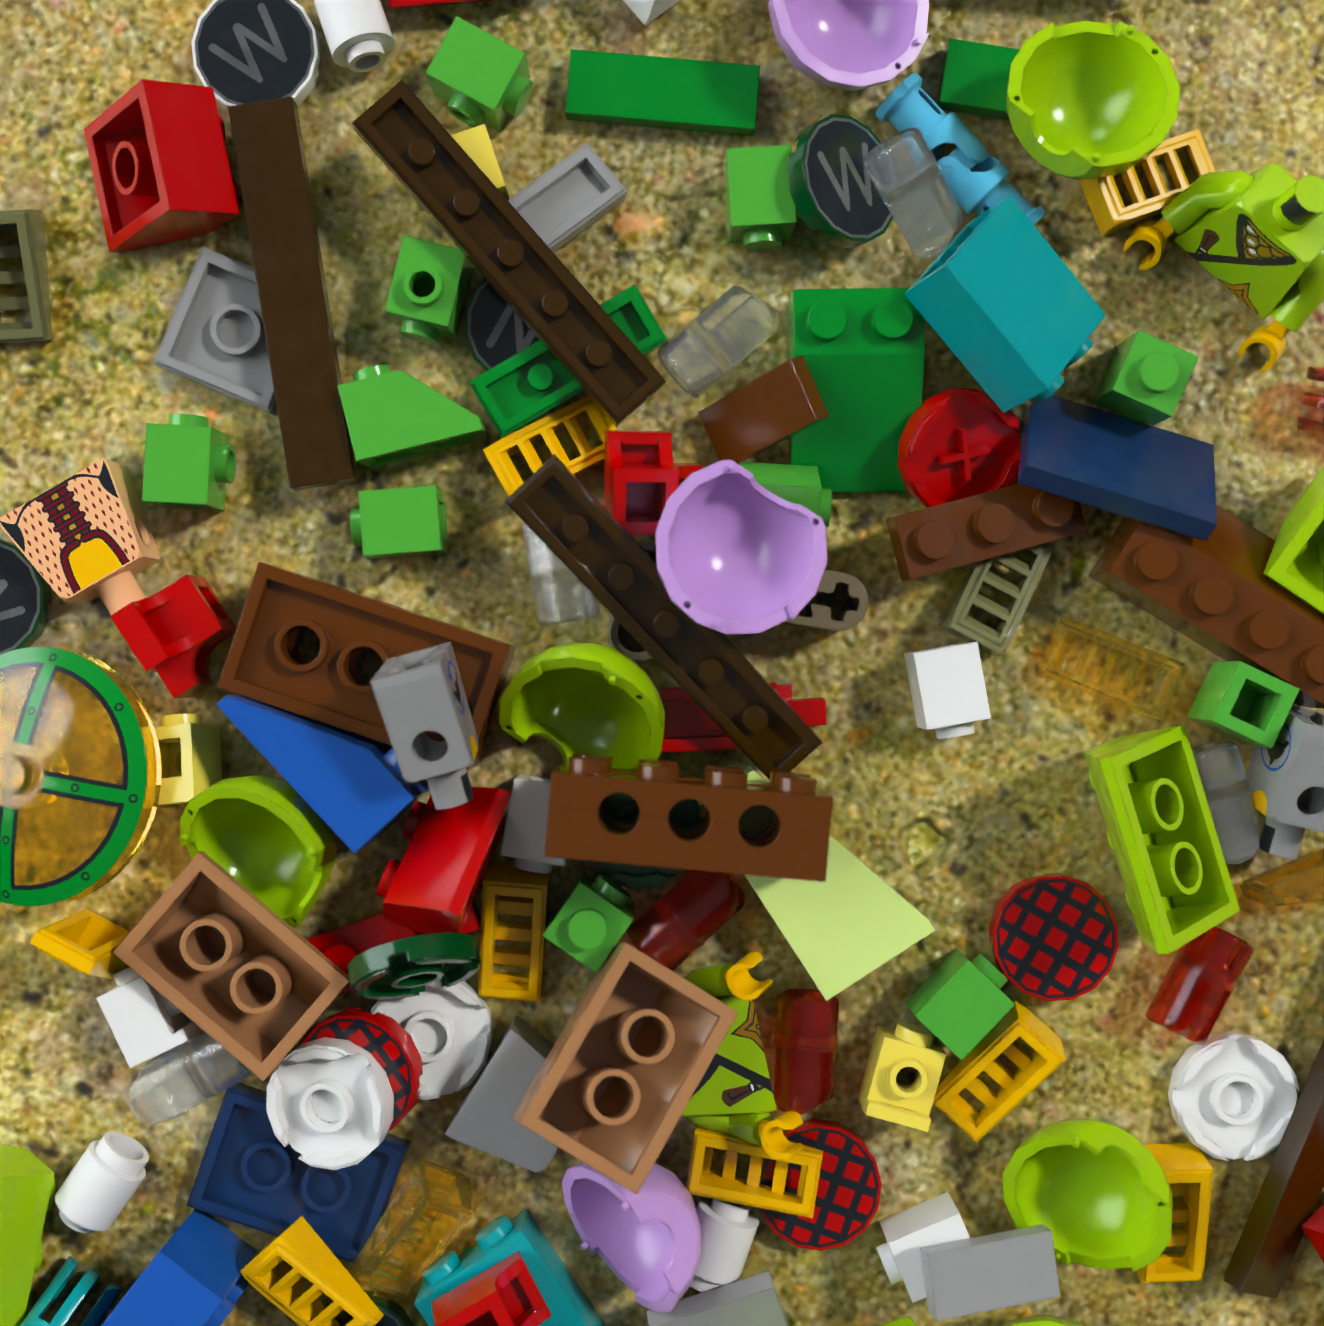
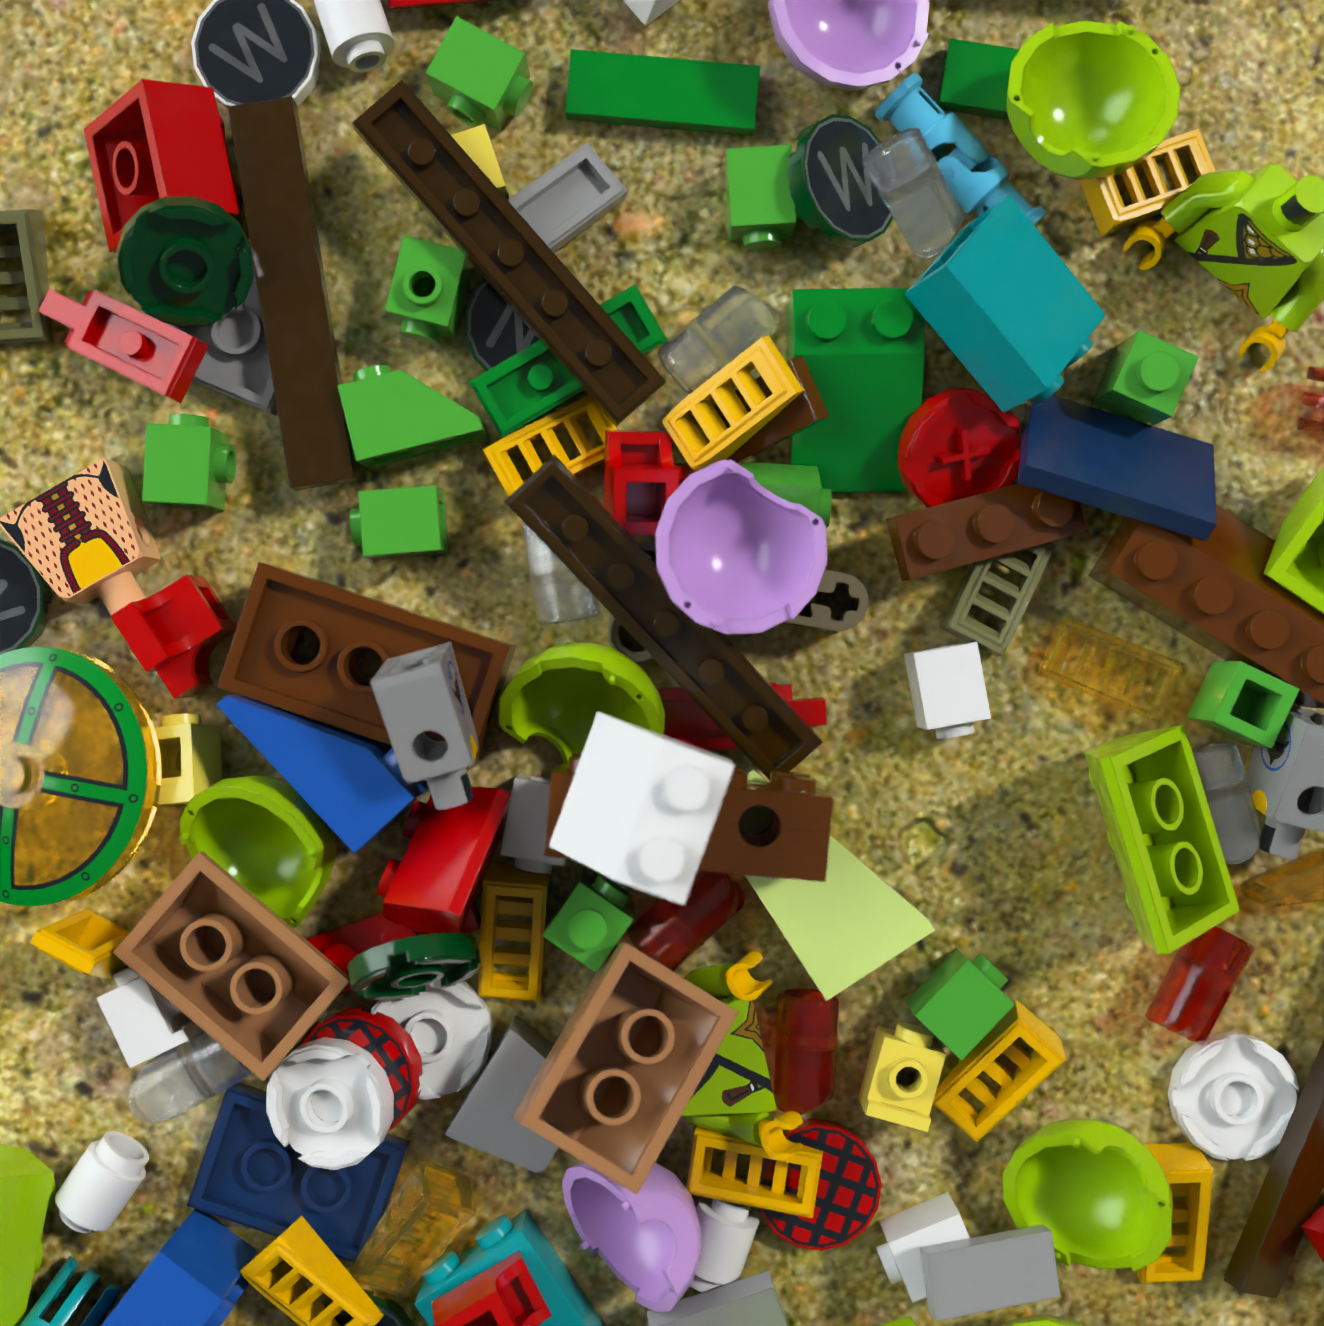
(128, 341): none -> hinge
(185, 261): none -> dark green tile
(642, 807): none -> white slope
(698, 426): none -> yellow slope
(1053, 937): tile -> none

